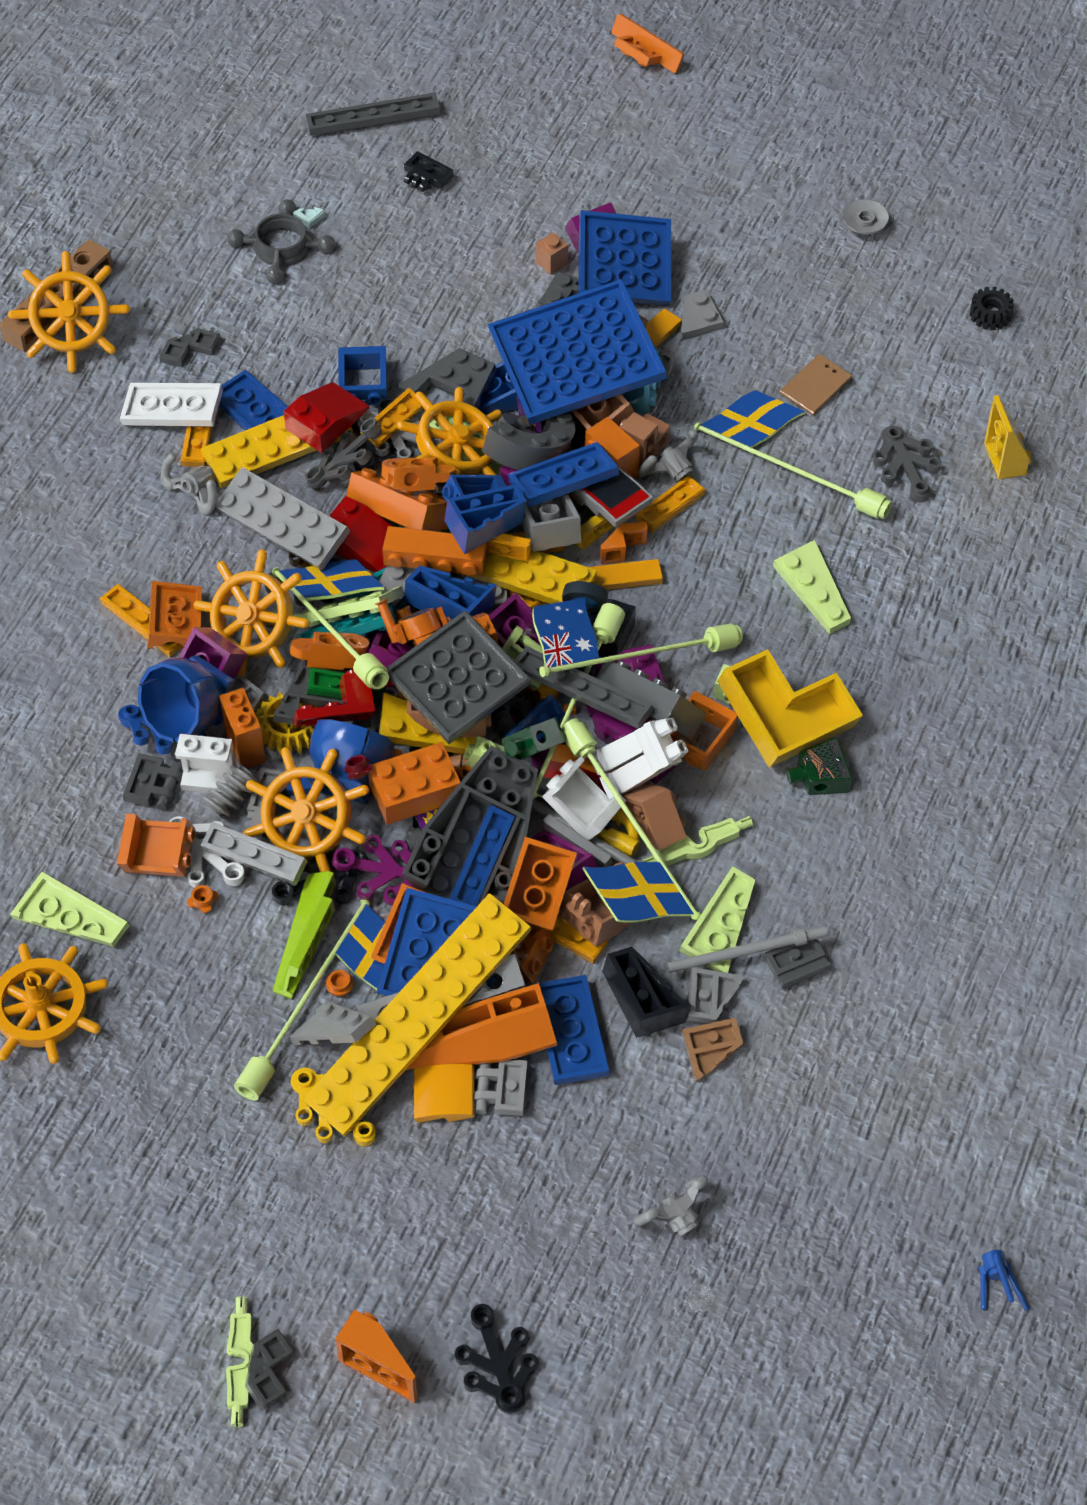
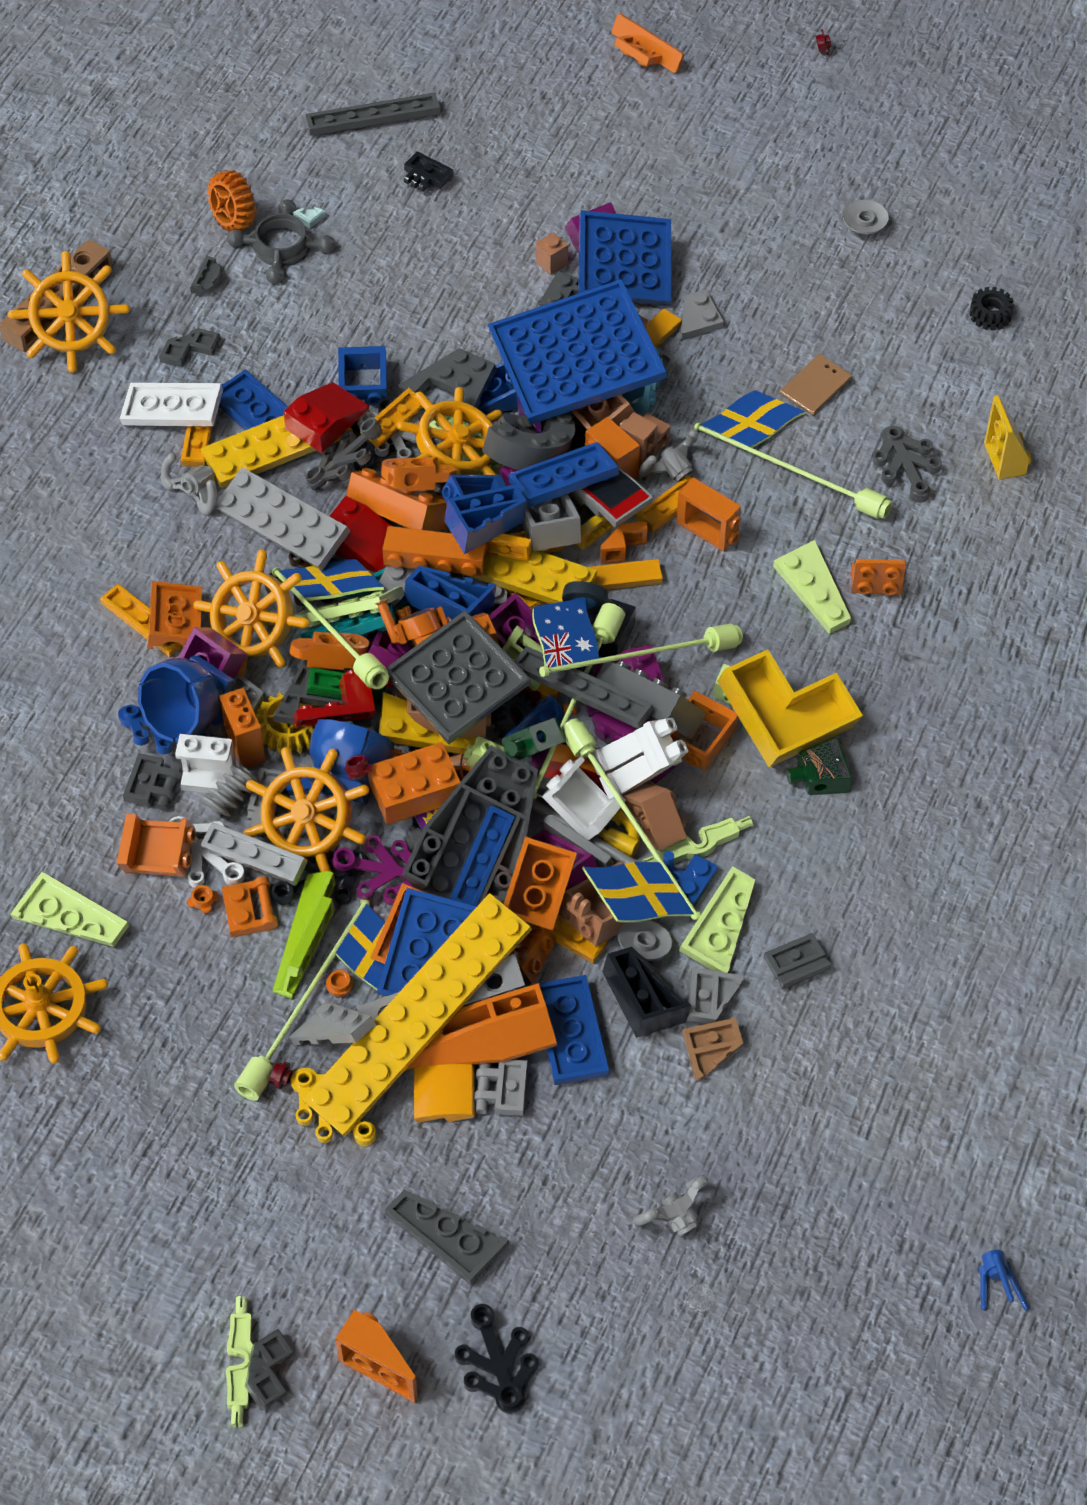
(207, 277): none -> dark grey plate
(231, 200): none -> orange gear
(240, 908): none -> orange plate
(281, 1074): none -> dark red plate
(452, 1240): none -> dark grey wing
(647, 938): none -> light grey dish
(694, 878): none -> blue plate
(698, 496): none -> orange window
(798, 937): light grey bar -> none
(823, 42): none -> dark red plate
(877, 576): none -> orange bracket

